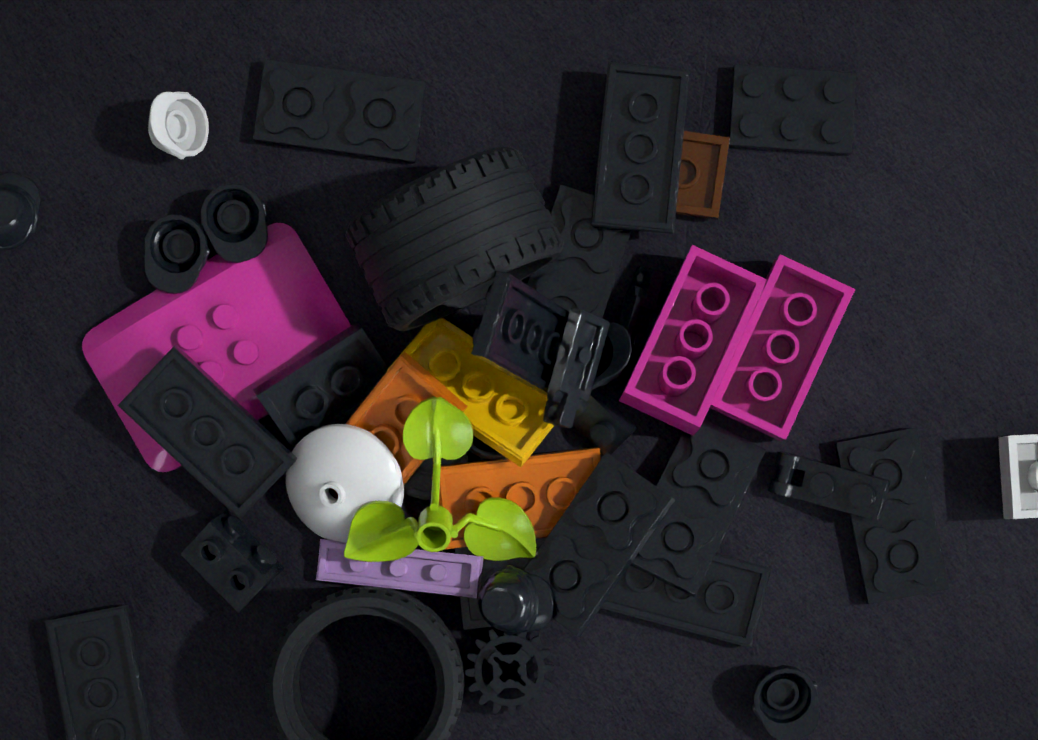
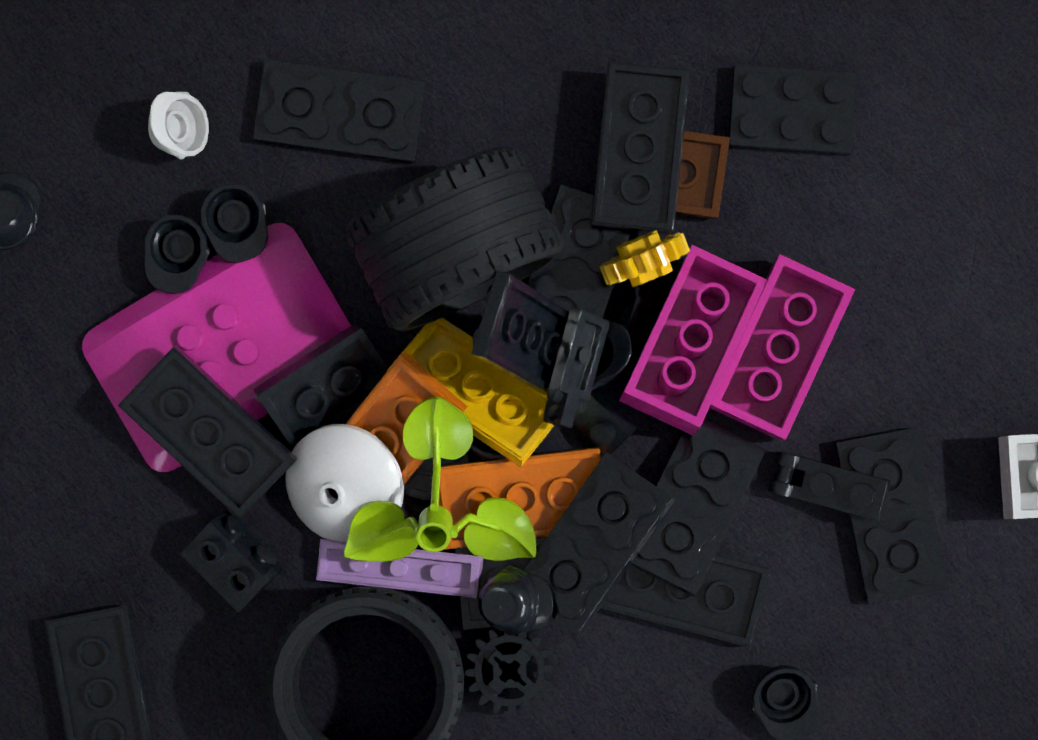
(644, 258): none -> yellow gear

